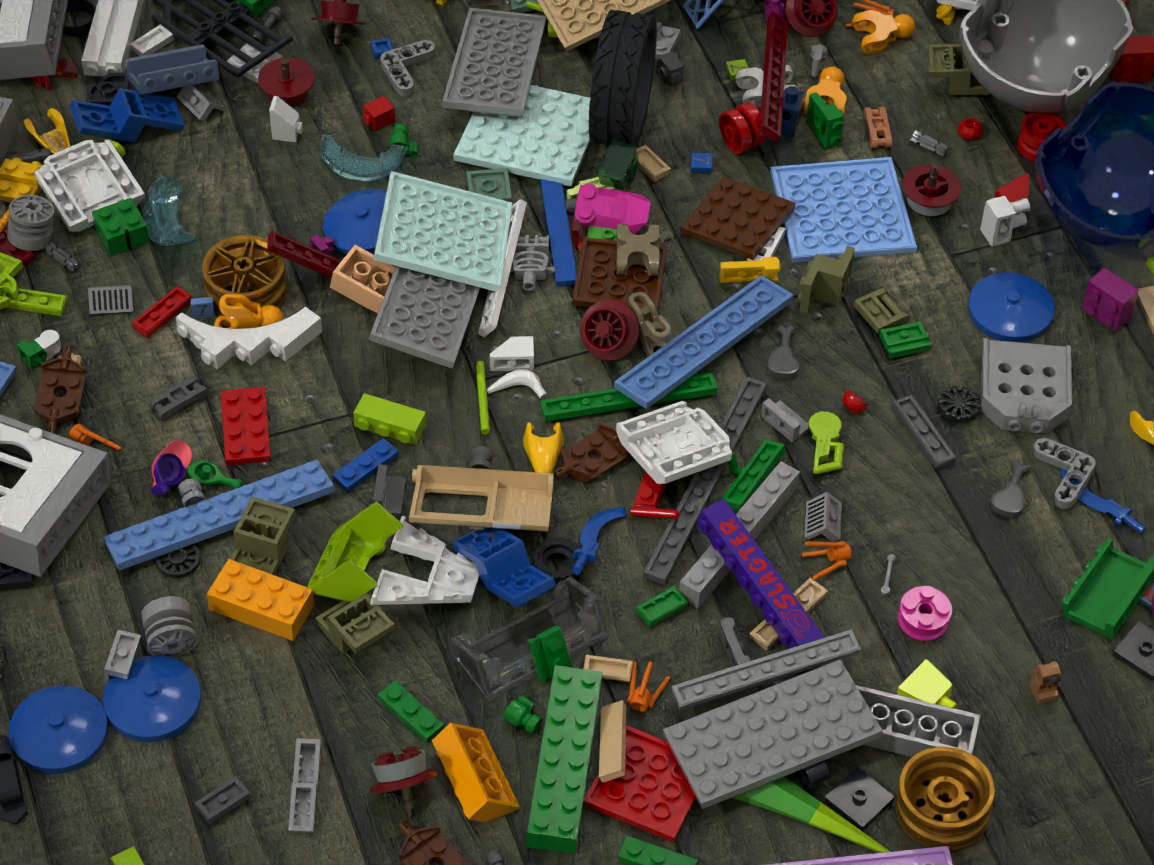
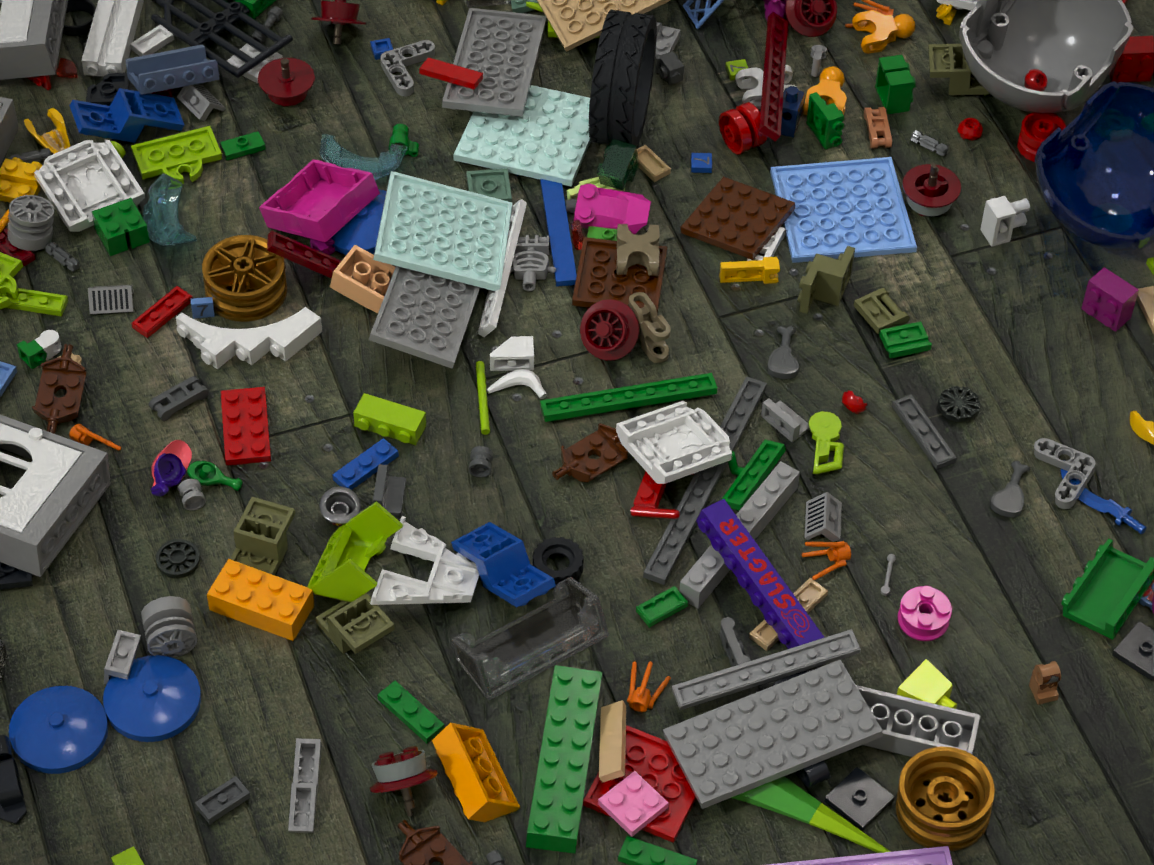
(177, 154): none -> lime plate
(214, 515): medium blue plate -> none
(242, 145): none -> green plate
(245, 313): light orange piece -> none
(284, 121): white slope -> none
(319, 200): none -> dark pink tile
(339, 505): none -> flat silver hat
(378, 113): red brick -> none
(451, 73): none -> red tile
(514, 497): tan piece -> none
(519, 714): green piece -> none
(543, 450): yellow animal -> none
(547, 651): green plate -> none
(589, 537): blue sword -> none
(611, 668): tan tile -> none
(633, 803): none -> bright pink plate
(703, 342): medium blue plate -> none
(894, 84): none -> green piece
(1011, 307): blue dish -> none
(1015, 190): red slope -> none
(1025, 385): light grey hinge -> none
(1036, 80): none -> red plate

